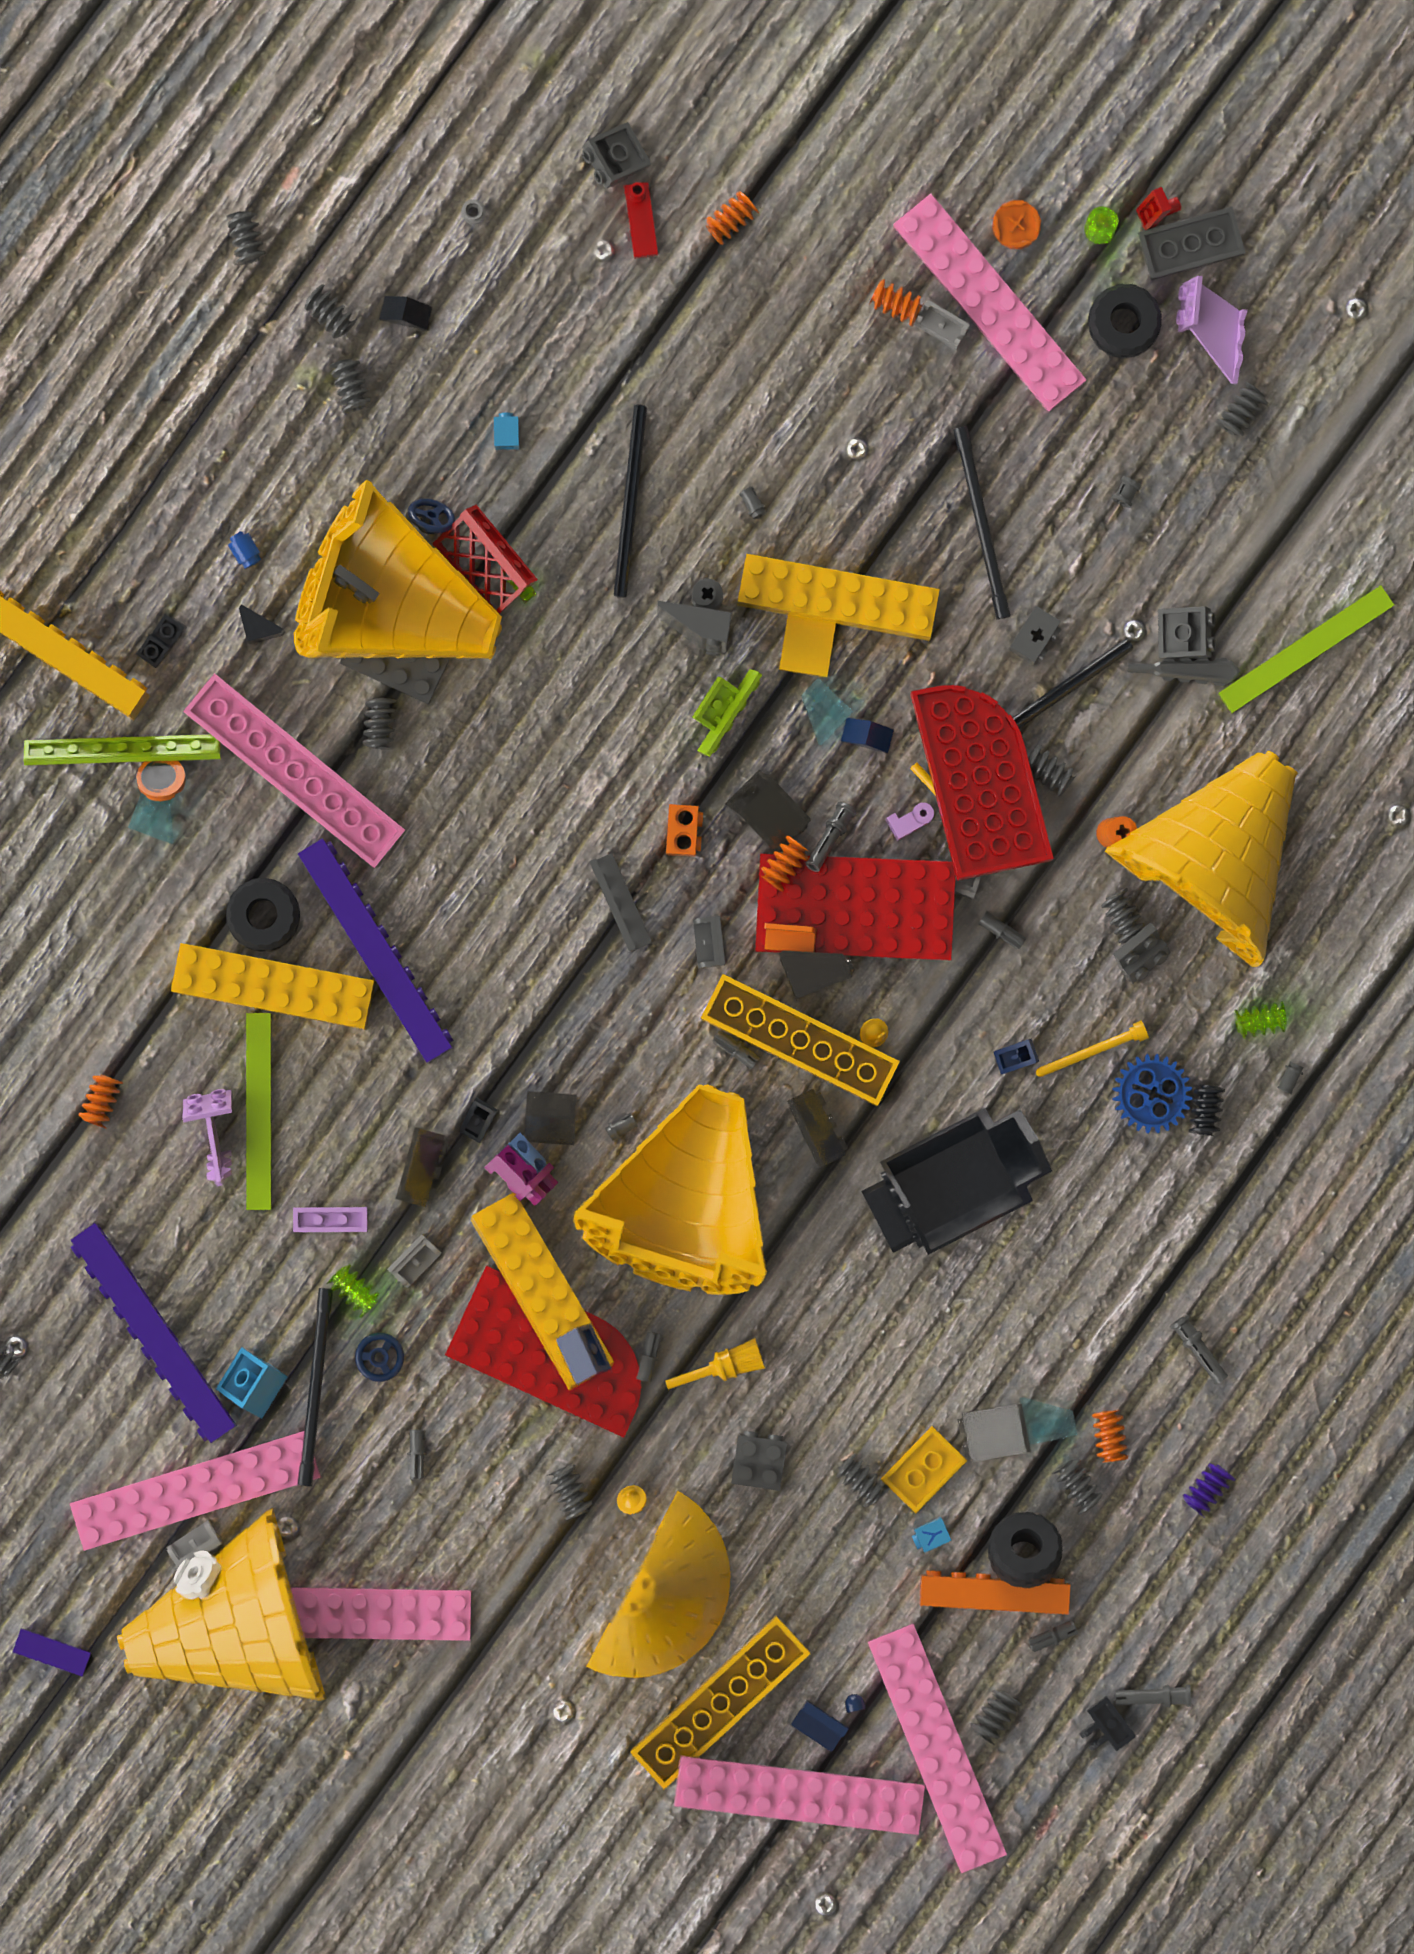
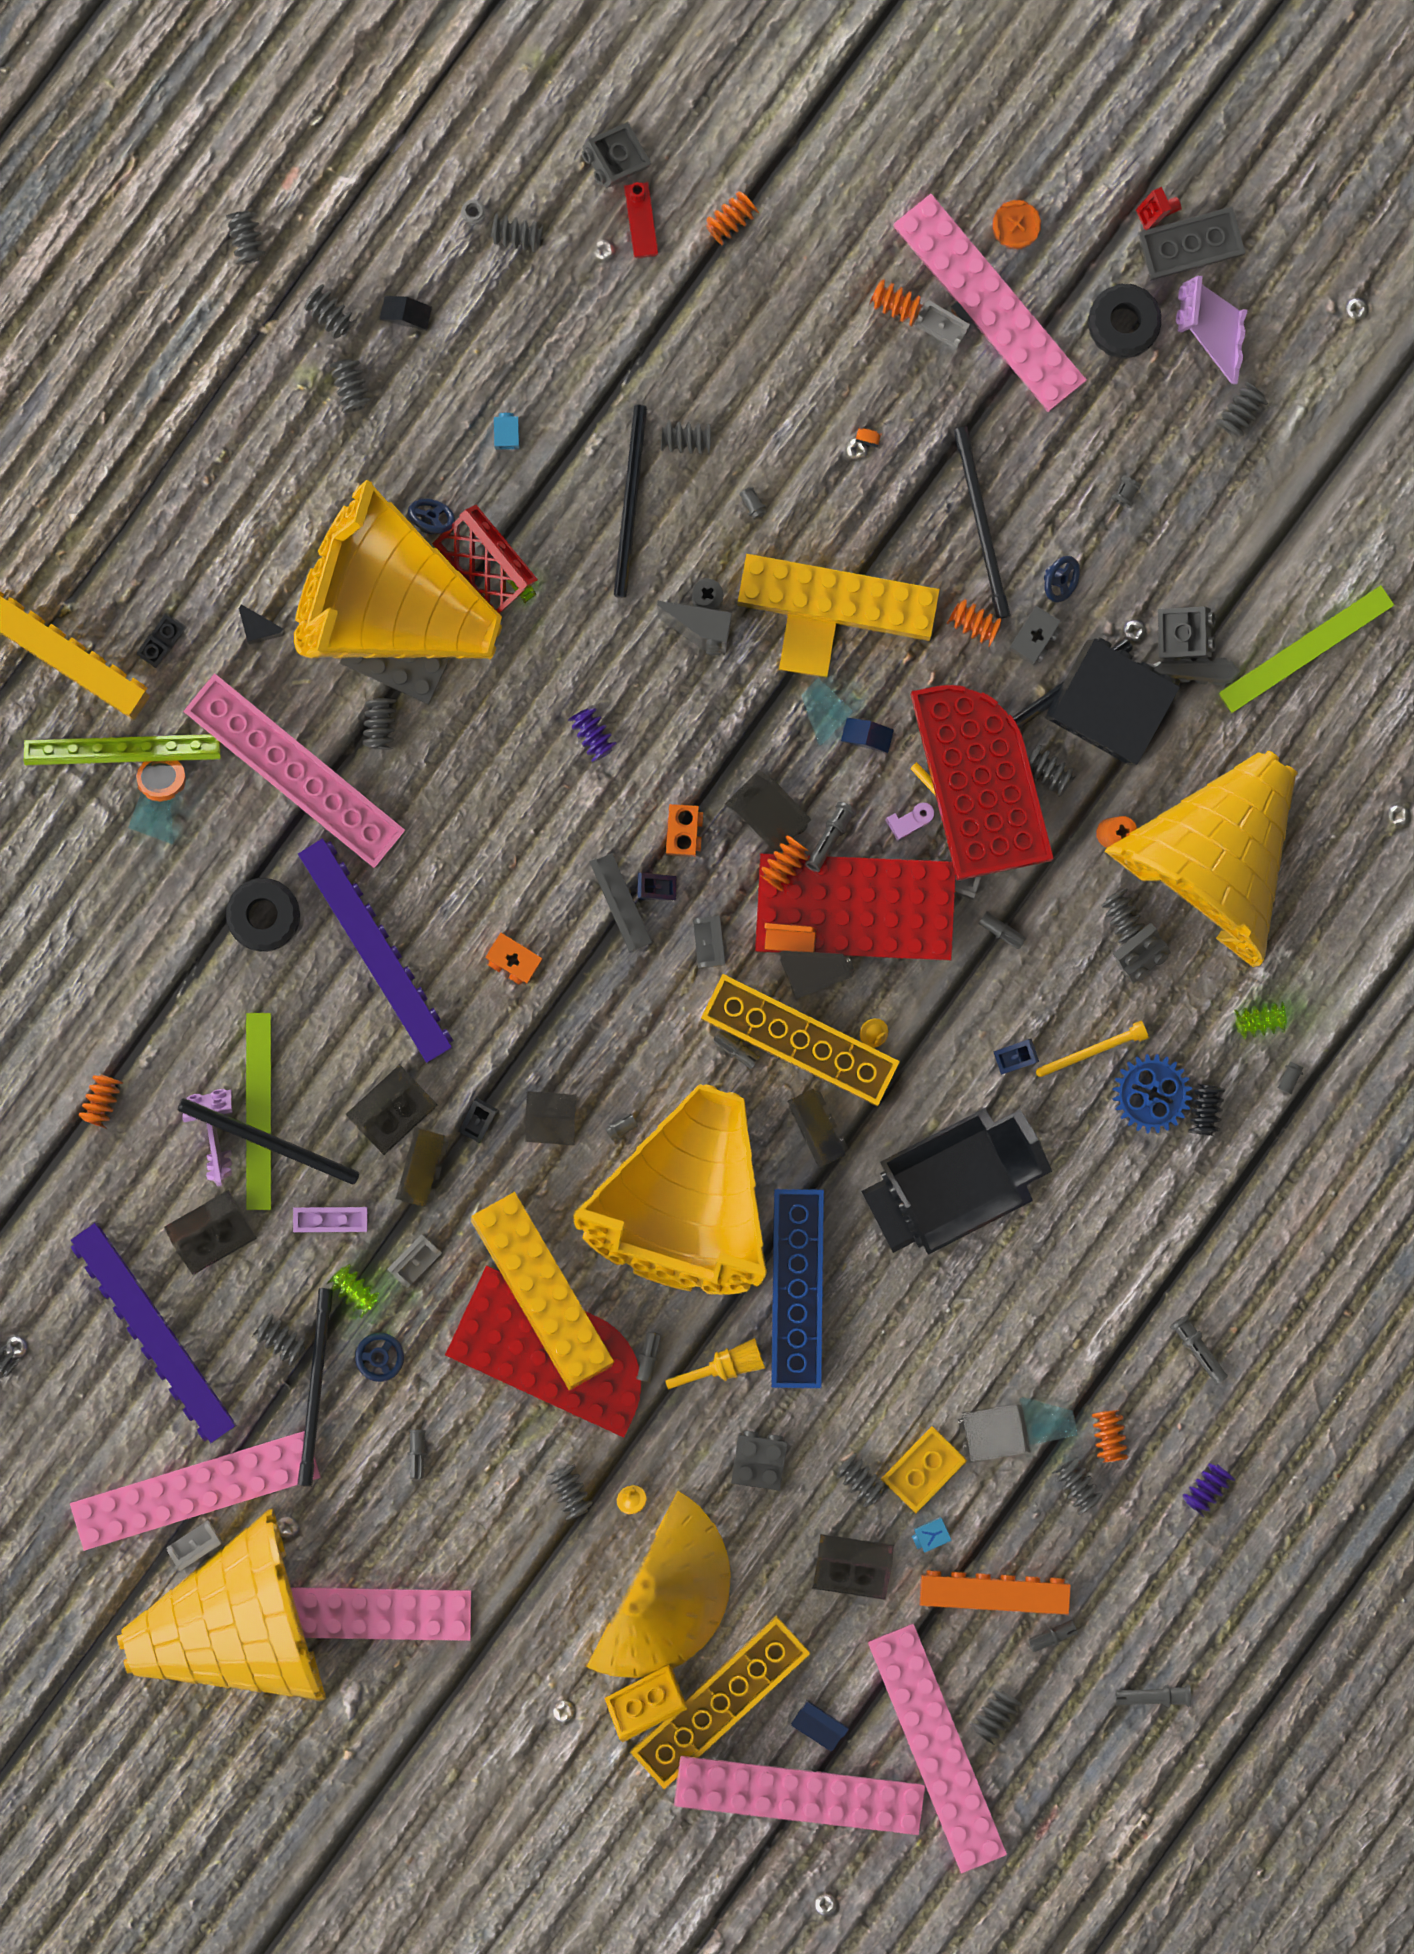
(52, 1652): dark purple tile -> none
(206, 1570): white plate -> none
(210, 1232): none -> clear smoke slope
(244, 549): blue brick -> none
(251, 1383): dark azure slope -> none
(268, 1141): none -> black axle
(273, 986): yellow brick -> none
(280, 1339): none -> dark grey piece
(361, 590): dark grey plate -> none
(391, 1109): none -> clear smoke slope
(506, 946): none -> orange brick
(516, 233): none -> dark grey piece
(523, 1170): magenta hips -> none
(583, 1353): panel -> none
(592, 733): none -> dark purple piece
(645, 1703): none -> yellow tile
(656, 887): none -> dark blue slope
(686, 437): none -> dark grey piece
(721, 707): lime bracket -> none
(797, 1288): none -> blue brick
(853, 1566): none -> clear smoke slope
(854, 1703): dark blue hinge -> none
(868, 437): none -> orange piece
(959, 311): none -> black piece
(975, 622): none -> orange piece
(1031, 1529): black tyre -> none
(1059, 577): none -> dark blue piece
(1102, 216): clear neon green piece -> none
(1110, 1723): black hinge -> none
(1112, 701): none -> black brick

